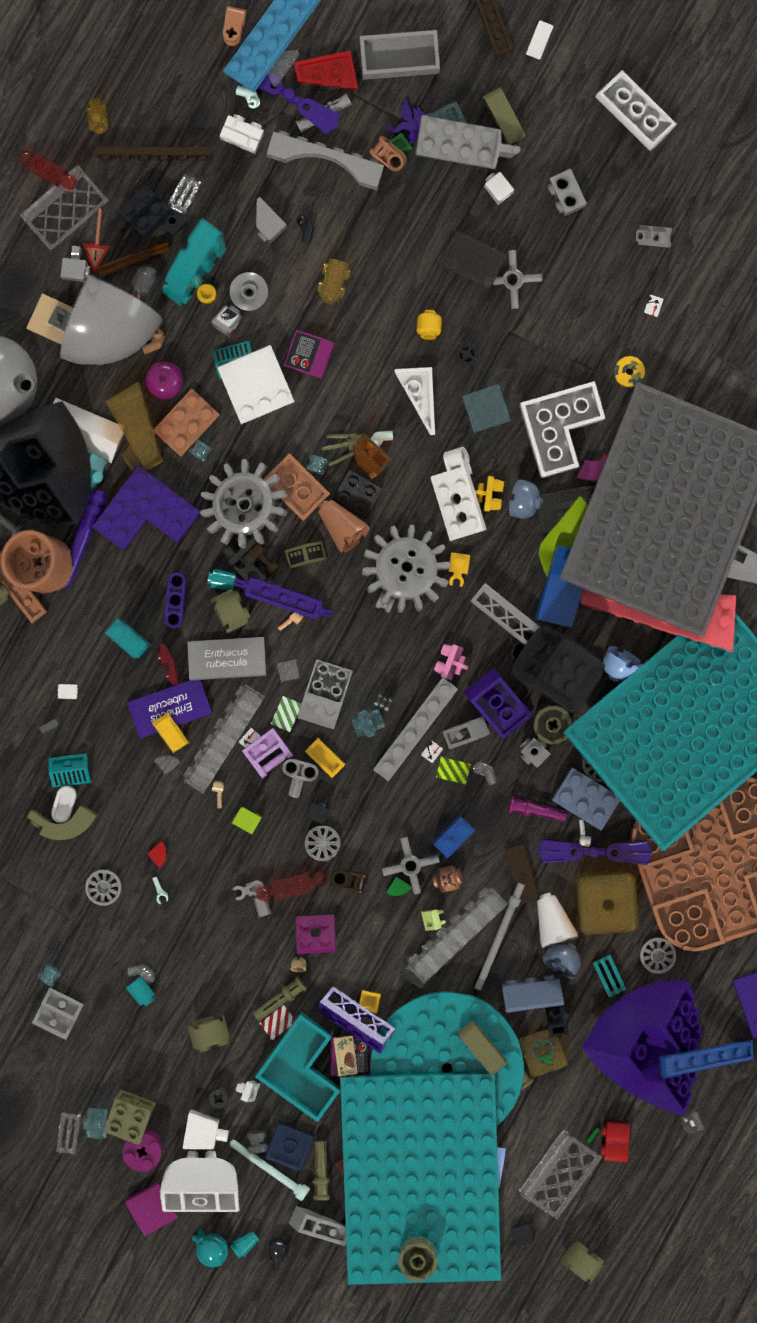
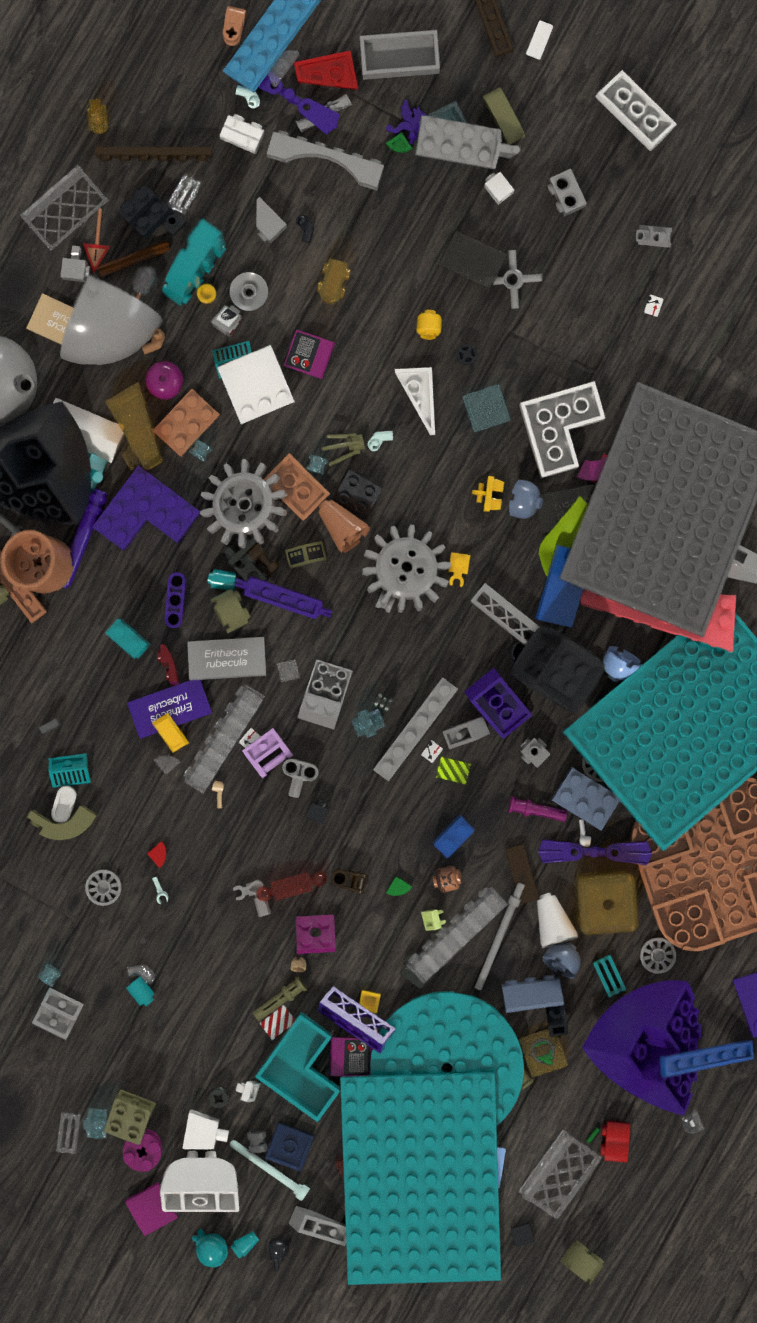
(47, 170): clear red plate -> none
(60, 318): dark grey tile -> none
(67, 691): white sticker -> none
(208, 1032): olive brick -> none
(247, 820): lime panel -> none
(286, 714): sticker -> none
(295, 617): light nougat hand -> none
(321, 1180): olive pin -> none
(322, 843): light grey wheel -> none
(325, 758): yellow tile -> none
(345, 1055): tan tile -> none
(370, 456): clear orange slope -> none
(387, 153): nougat piece -> none
(413, 1248): olive brick -> none
(419, 863): light grey bar -> none
(454, 662): bright pink hips -> none
(458, 481): white hinge -> none
(482, 1047): olive beam -> none
(485, 770): clear arm -> none
(541, 725): olive brick -> none
(621, 375): yellow piece -> none

